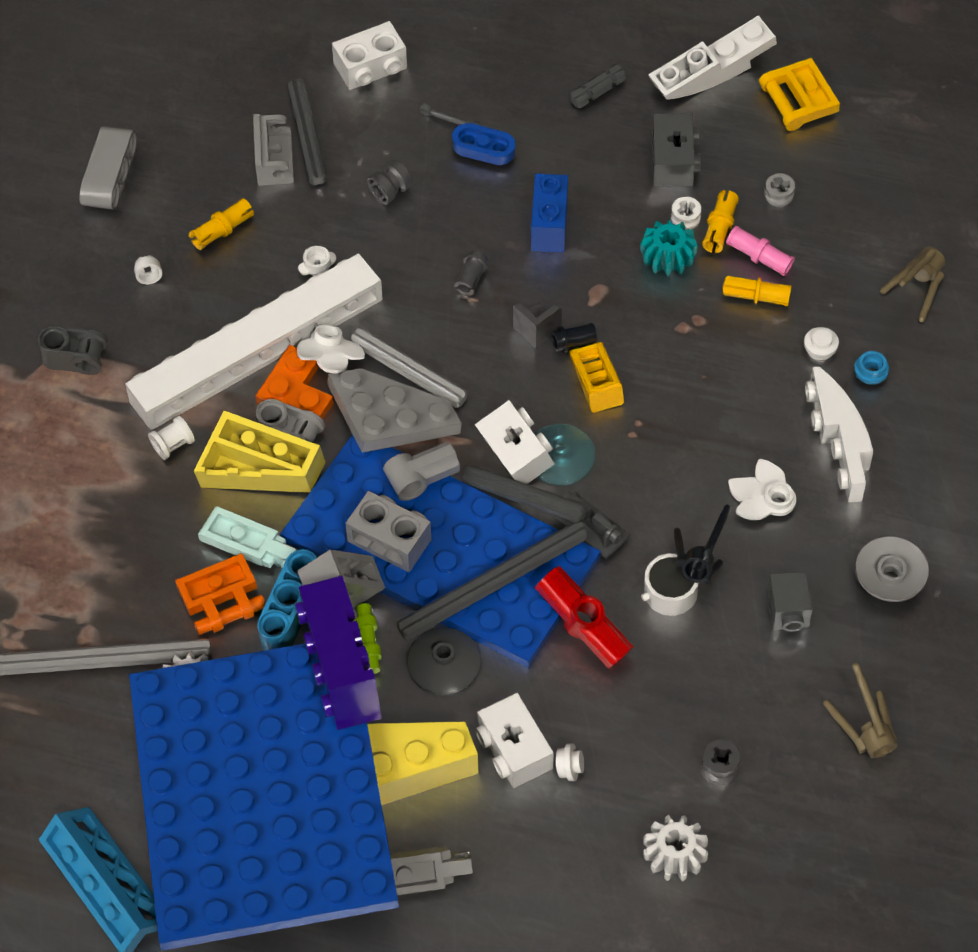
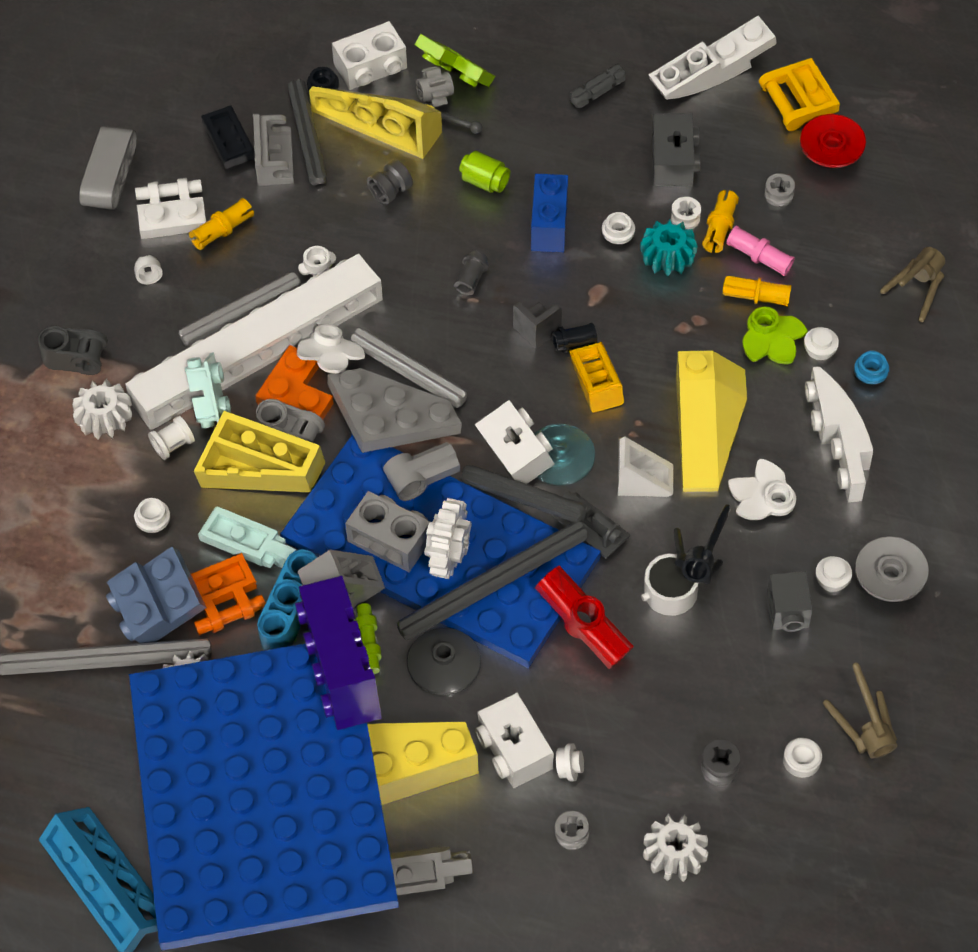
(102, 409): none -> white gear
(152, 515): none -> white plate
(155, 597): none -> sand blue plate
(173, 216): none -> white plate
(207, 377): none -> light aqua hinge
(228, 137): none -> black plate
(237, 309): none -> light grey axle
(324, 78): none -> black plate
(388, 119): none -> light yellow wedge
(434, 86): none -> light grey gear
(448, 59): none -> lime plate
(448, 538): none -> white gear
(484, 144): blue plate -> none
(484, 172): none -> lime brick
(582, 835): none -> light grey bush
(615, 222): none -> white plate
(642, 471): none -> white slope
(709, 414): none -> light yellow wedge
(772, 340): none -> lime plate
(802, 757): none -> white tile
(833, 140): none -> red dish
(833, 573): none -> white plate

